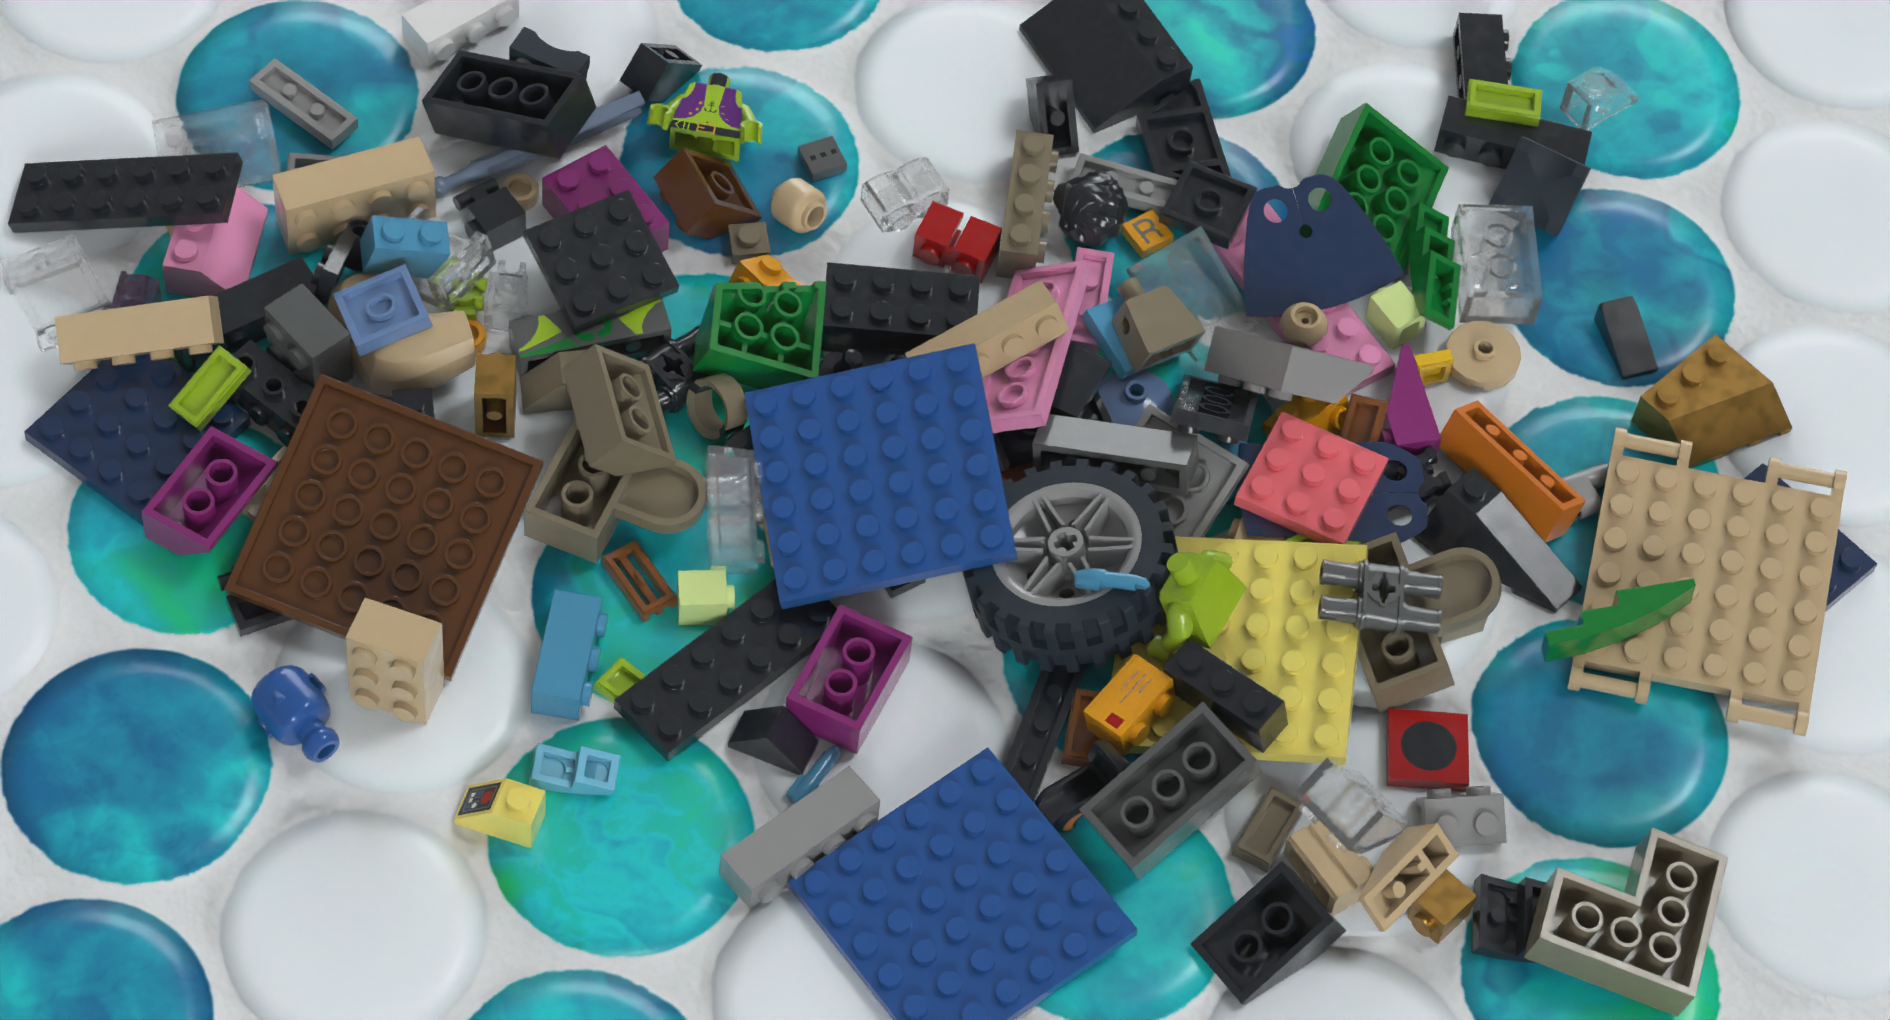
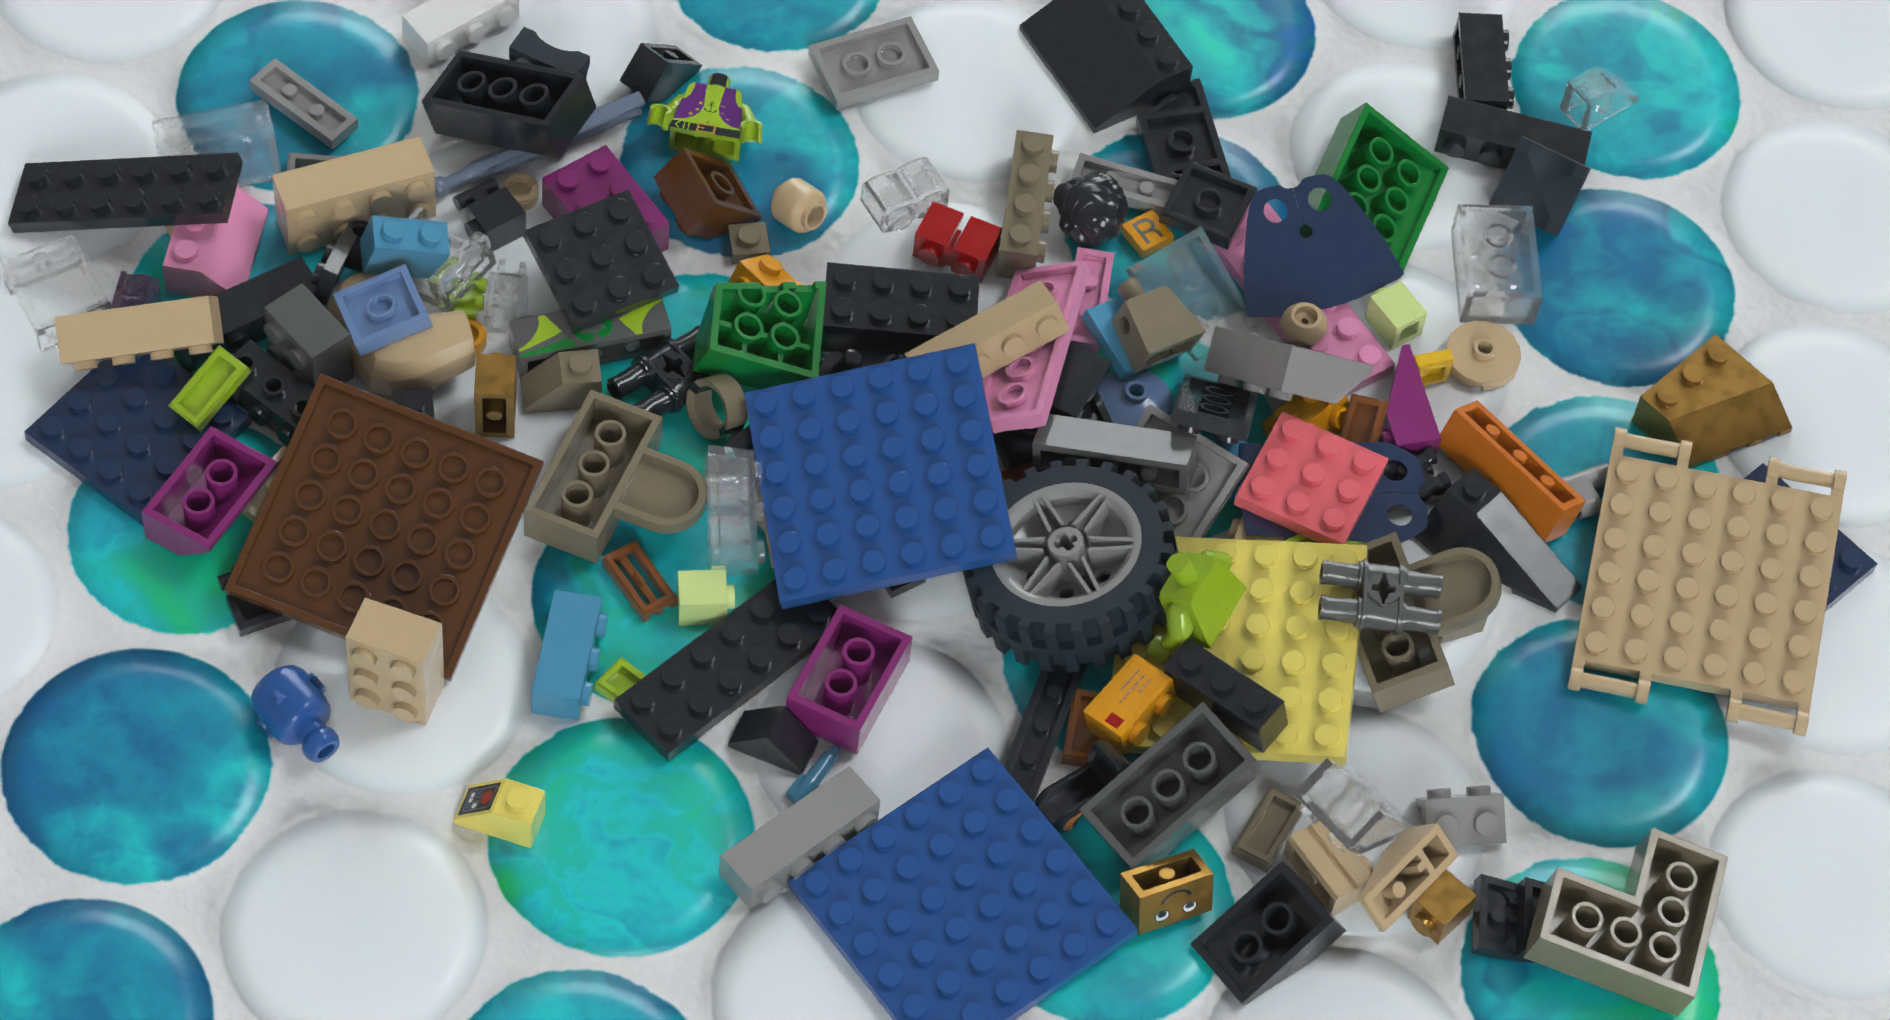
(572, 772): medium azure slope -> none
(617, 412): dark tan slope -> none
(822, 158): dark grey tile -> none
(873, 62): none -> light grey plate
(1054, 110): black slope -> none
(1096, 579): dark azure piece -> none
(1166, 891): none -> pearl gold brick
(1427, 749): red tile -> none
(1432, 266): green slope -> none
(1503, 102): lime tile -> none
(1625, 337): black slope -> none
(1630, 614): green slope -> none

